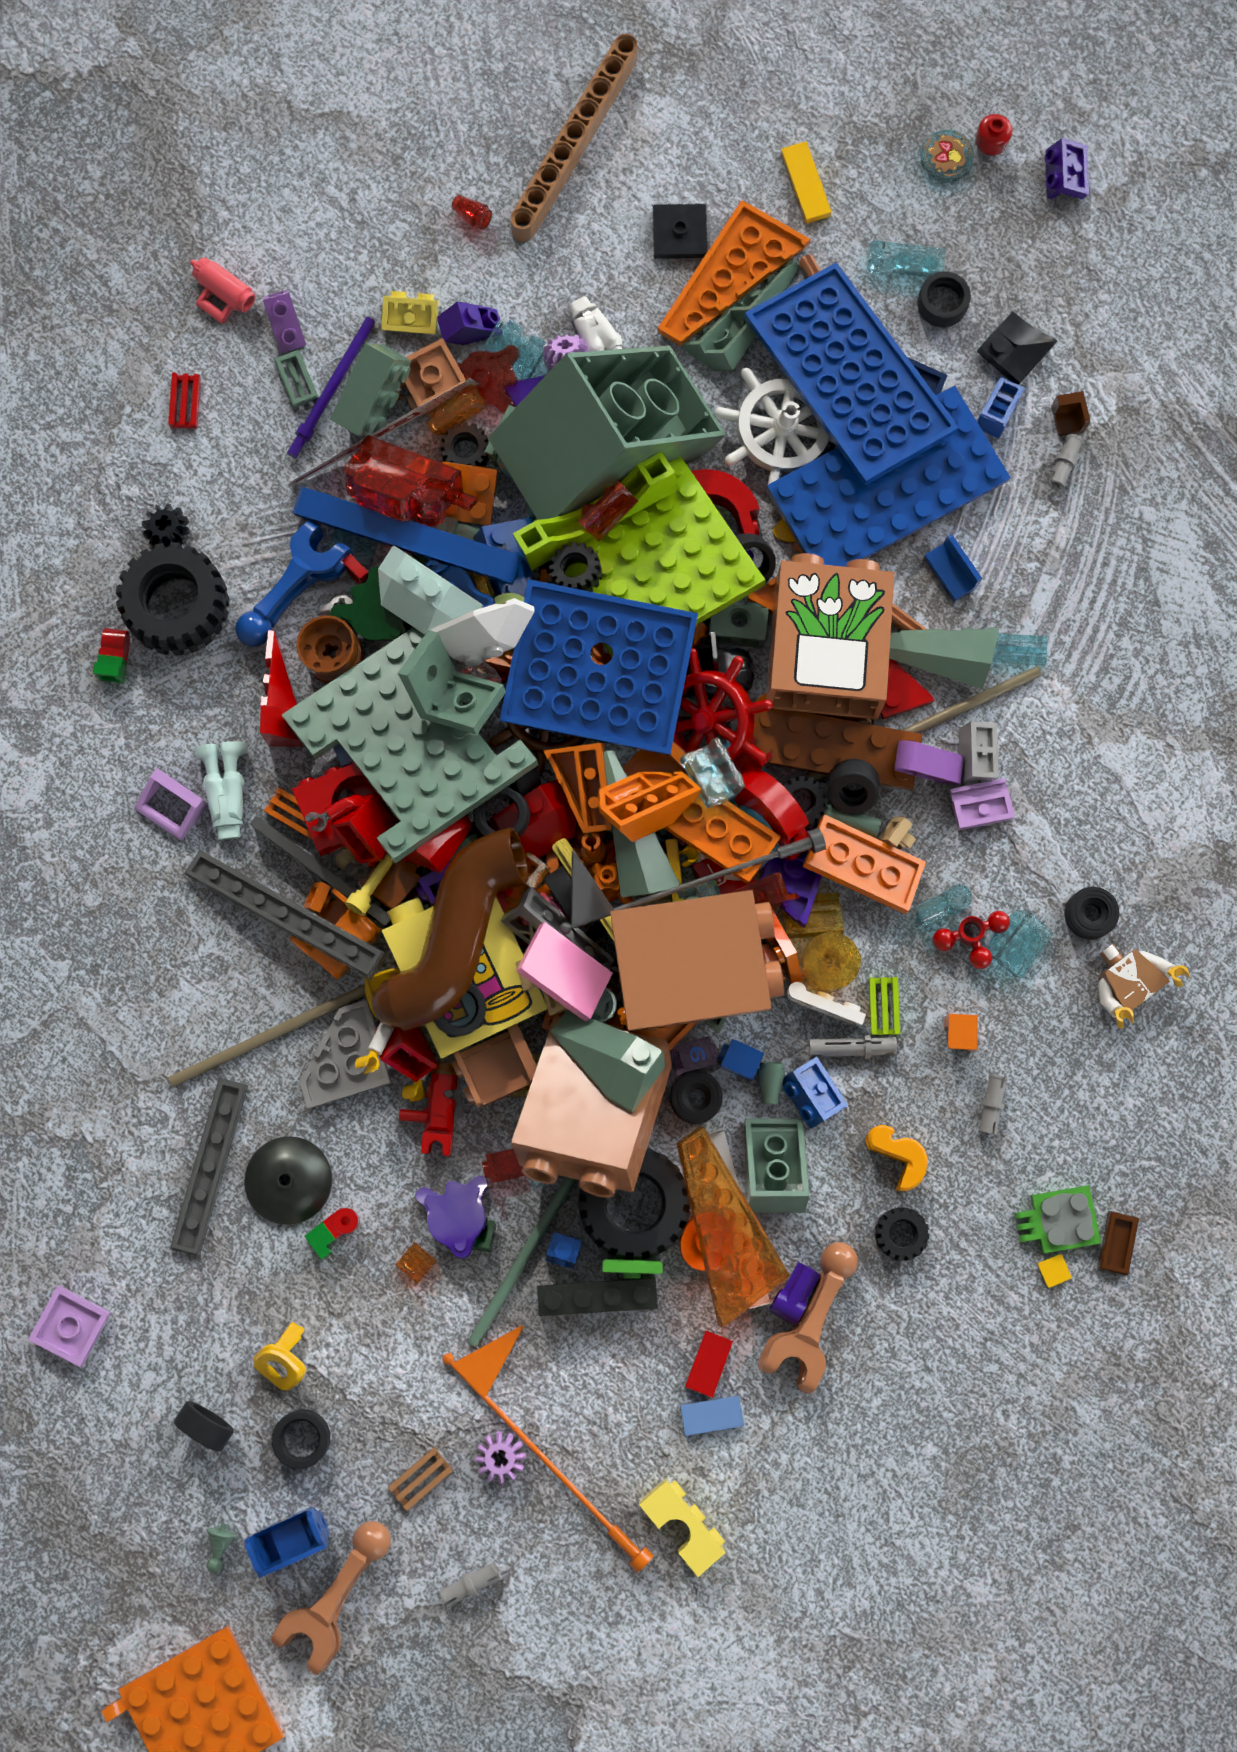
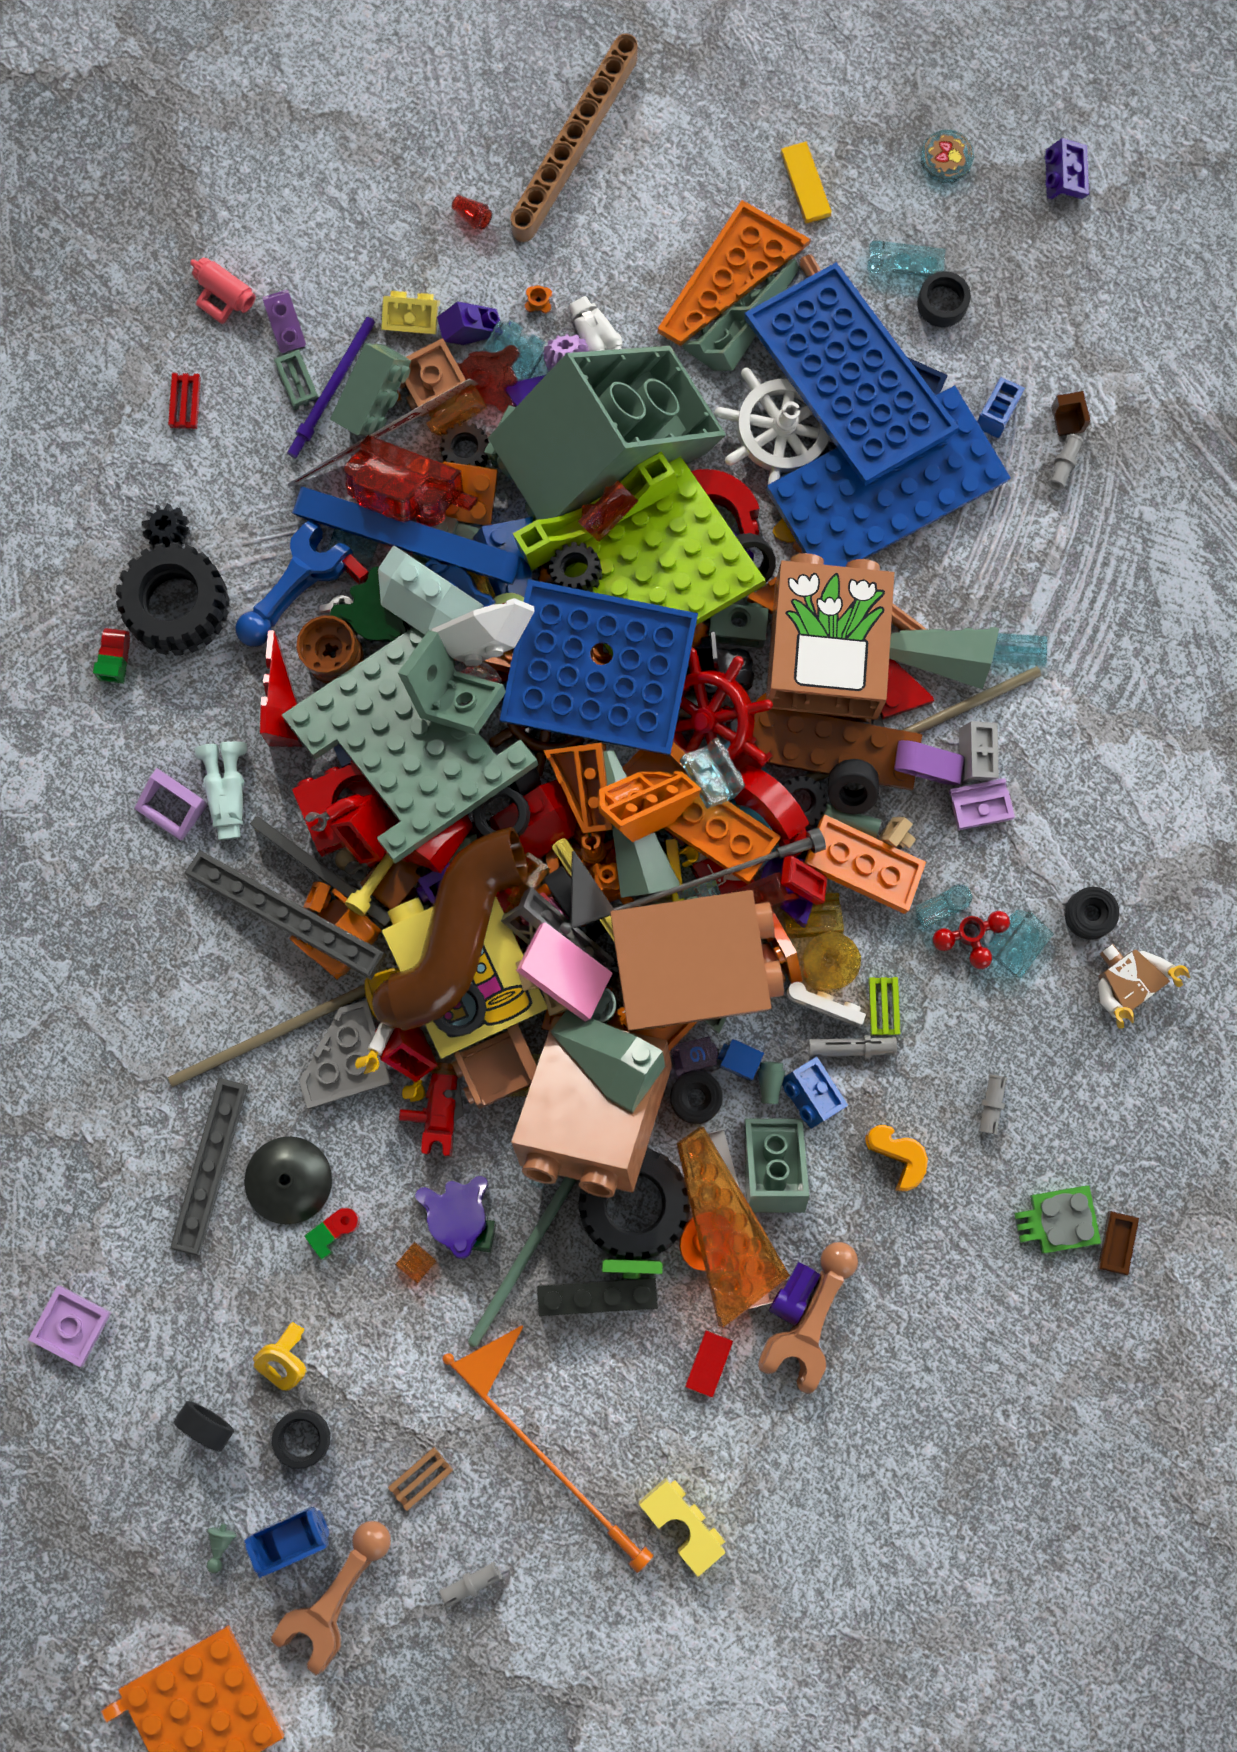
(275, 801): orange tile -> none
(490, 1459): lavender gear -> none
(502, 1166): clear red bracket -> none
(535, 292): none -> orange plate
(563, 1250): blue brick -> none
(679, 231): black plate -> none
(712, 1415): medium blue tile -> none
(804, 880): none -> red tile
(919, 1227): black tyre -> none
(953, 569): blue panel -> none
(962, 1031): orange panel -> none
(993, 134): red head -> none
(1016, 348): black plate -> none
(1054, 1270): yellow piece -> none

